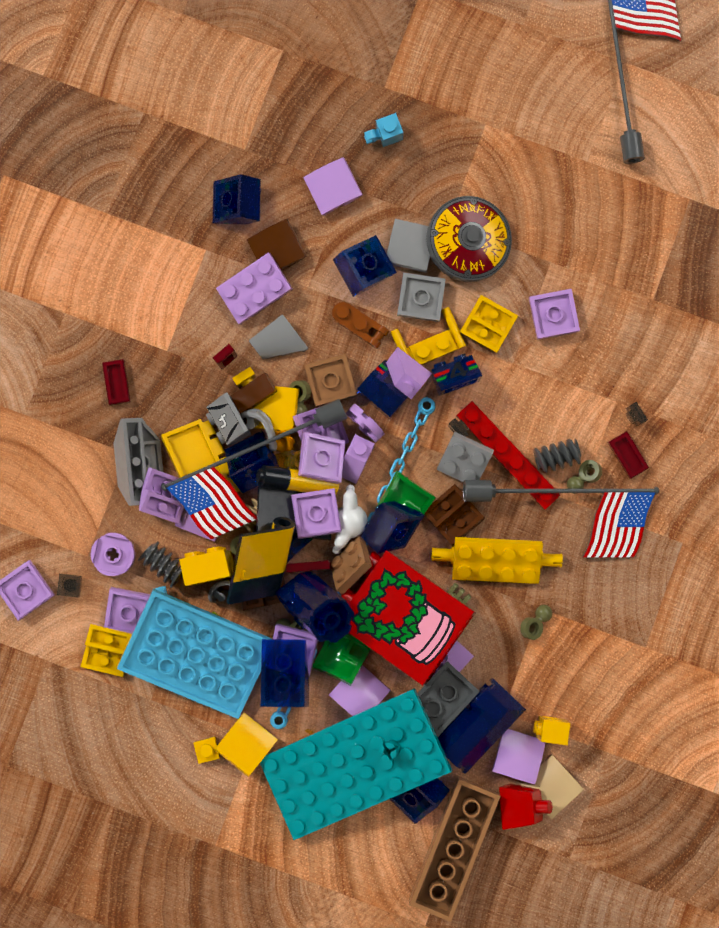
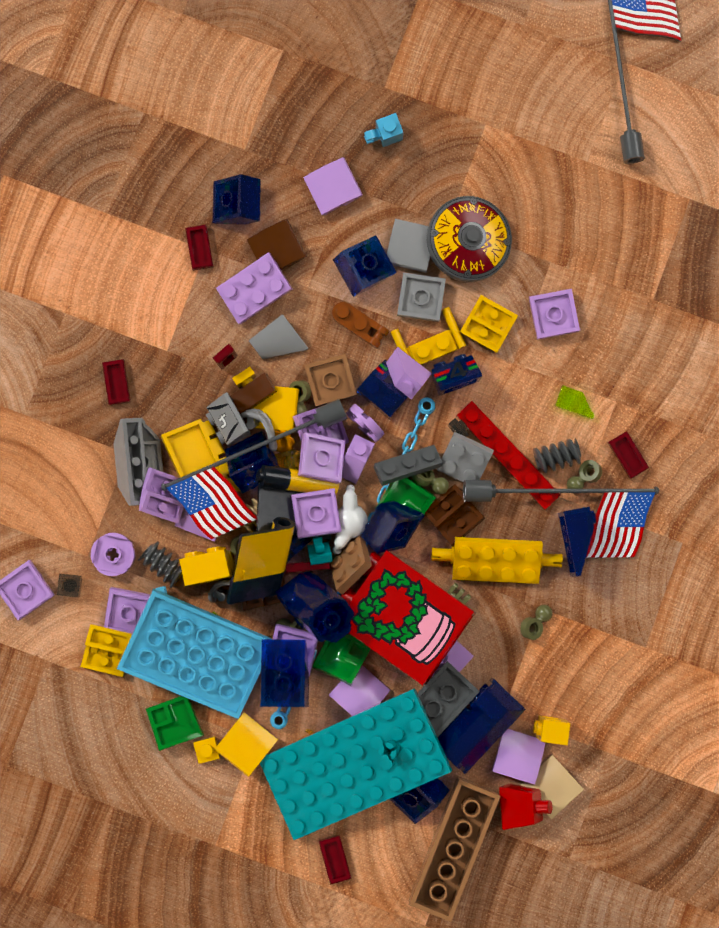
(174, 722): none -> green plate
(199, 247): none -> dark red tile
(319, 552): none -> teal tile
(335, 859): none -> dark red tile
(408, 465): none -> dark grey plate
(439, 485): none -> olive plate
(573, 401): none -> clear neon green tile
(577, 533): none -> clear blue slope
(635, 414): clear smoke plate -> none

